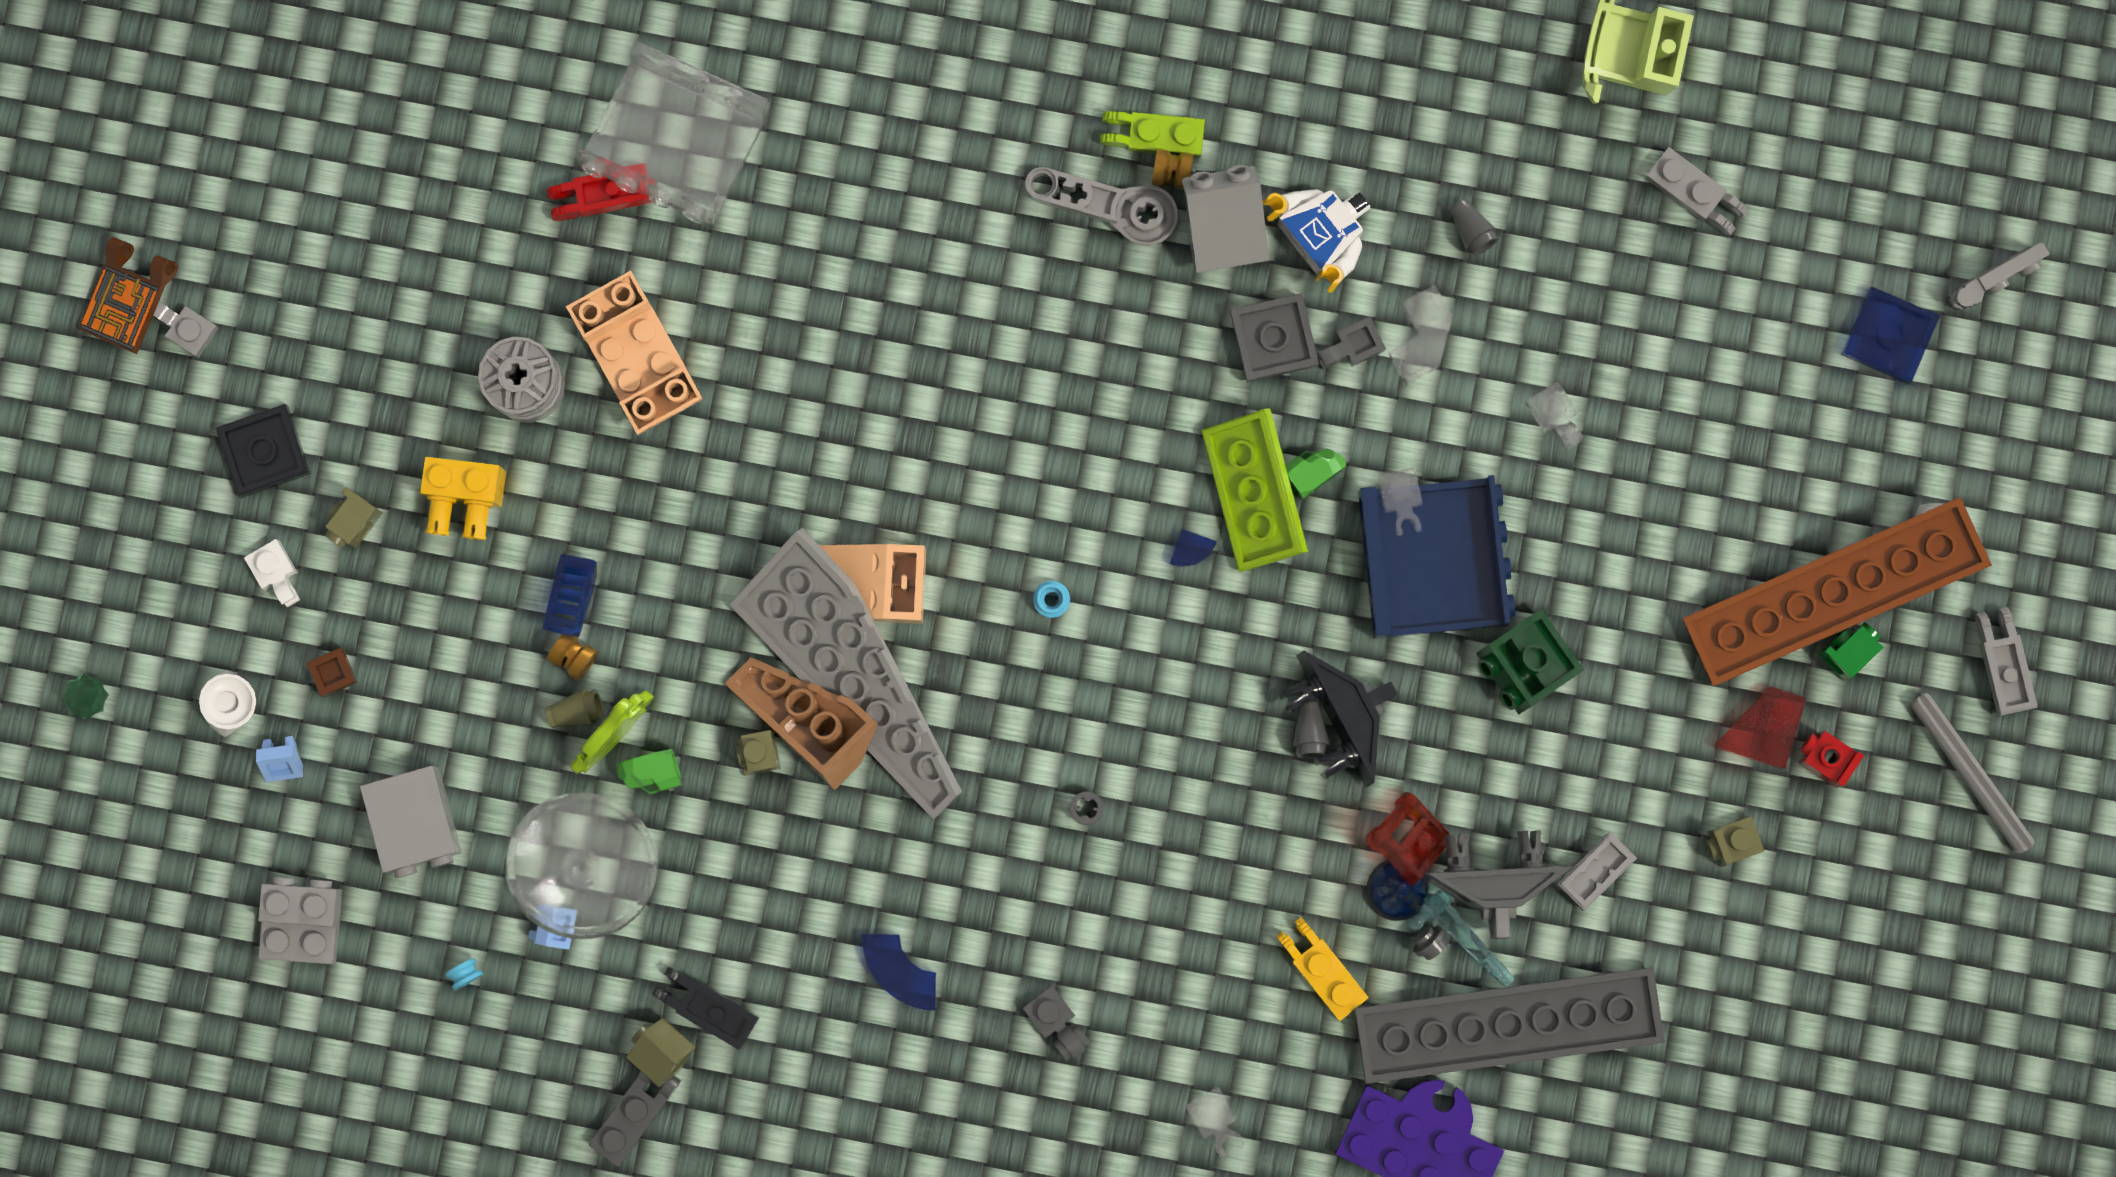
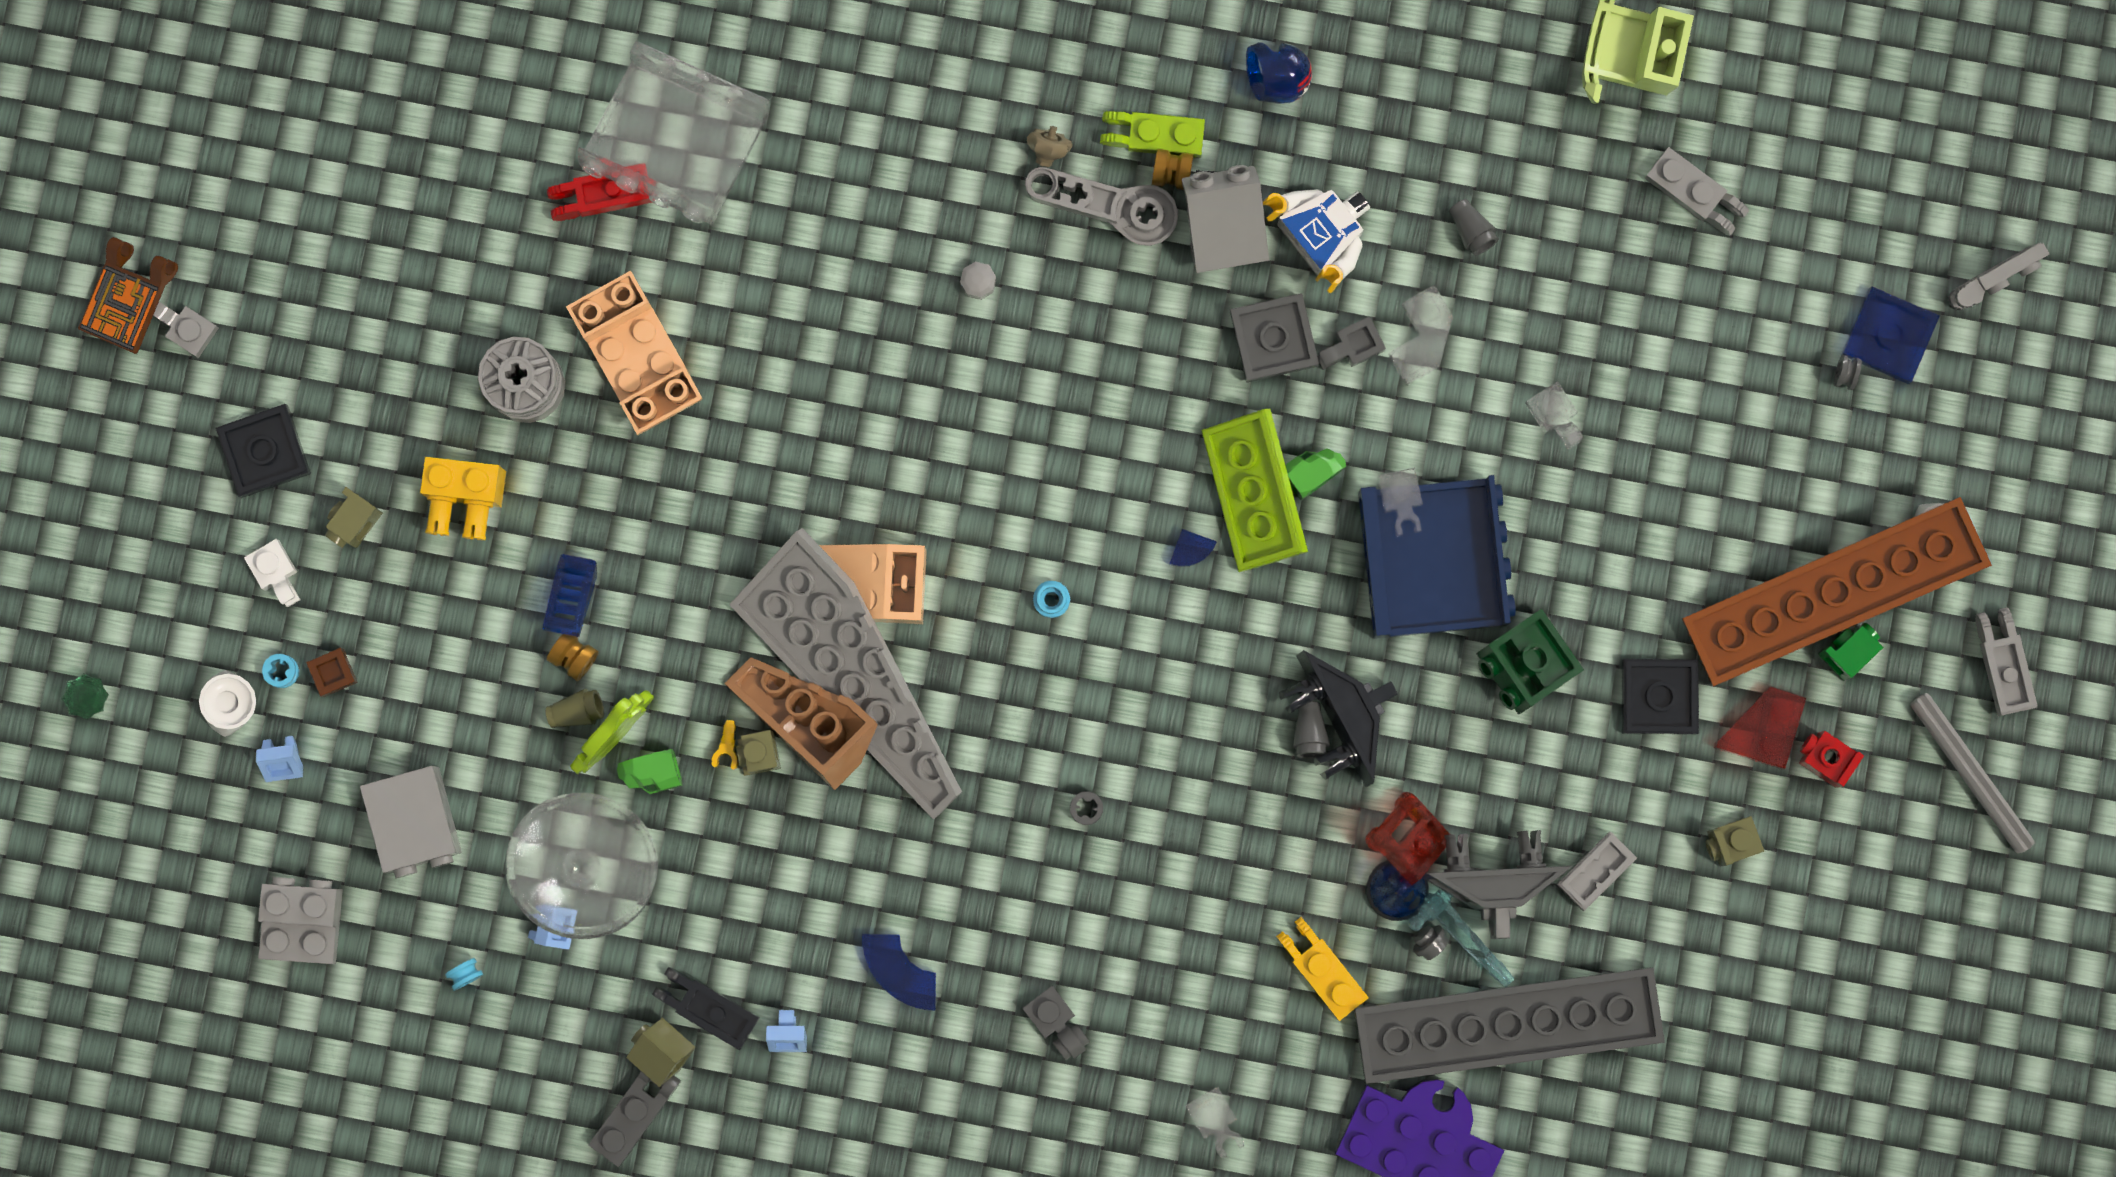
(269, 667): none -> medium azure bush
(727, 745): none -> yellow piece
(786, 1036): none -> light blue tile
(978, 280): none -> light grey tile
(1048, 145): none -> dark tan piece
(1284, 76): none -> clear blue helmet
(1660, 696): none -> black tile
(1847, 372): none -> dark grey bush

